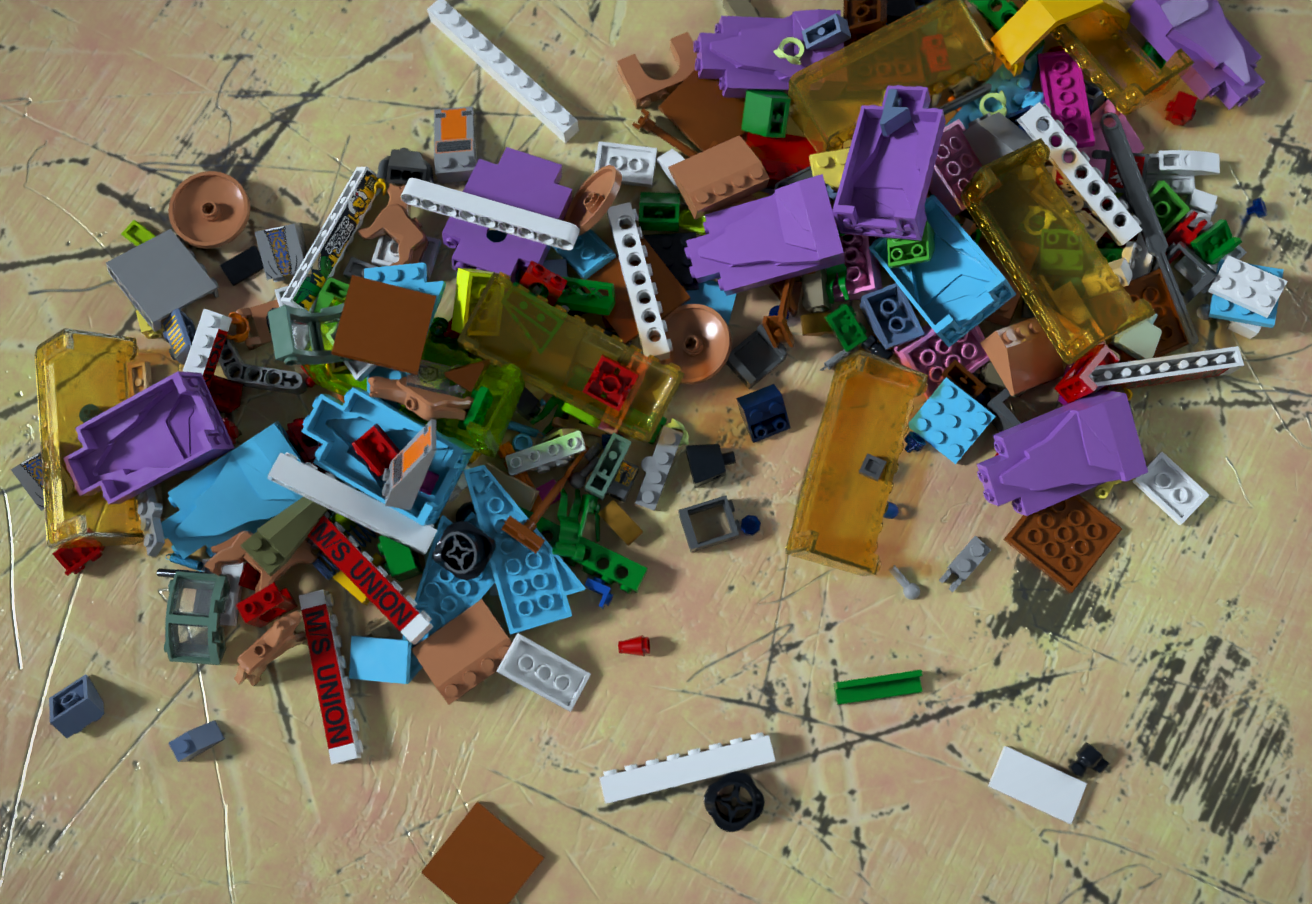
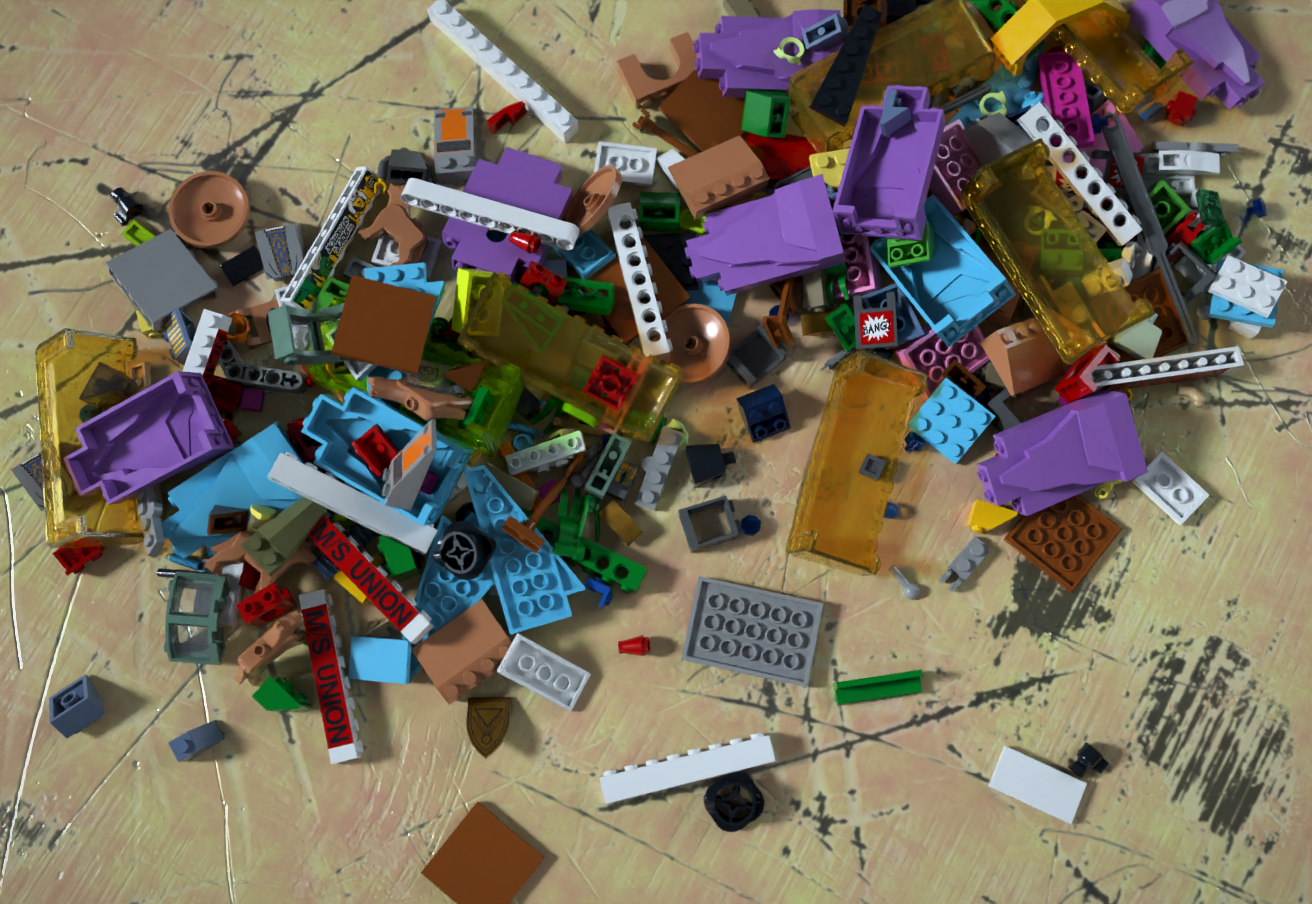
(107, 387): none -> clear smoke slope
(128, 206): none -> black piece
(226, 520): none -> reddish brown slope
(252, 399): none -> dark pink tile
(259, 516): none -> light yellow tile
(279, 696): none -> green slope
(487, 723): none -> pearl gold shield
(511, 113): none -> red slope
(526, 241): none -> red cone
(752, 631): none -> light grey plate
(843, 79): none -> black wing
(875, 326): none -> flag
(987, 516): none -> yellow slope
(1097, 123): none -> clear blue tile
(1152, 110): none -> blue tile
(1192, 392): none -> tan arm
(1210, 208): none -> clear green plate
(1222, 148): none -> light grey hinge

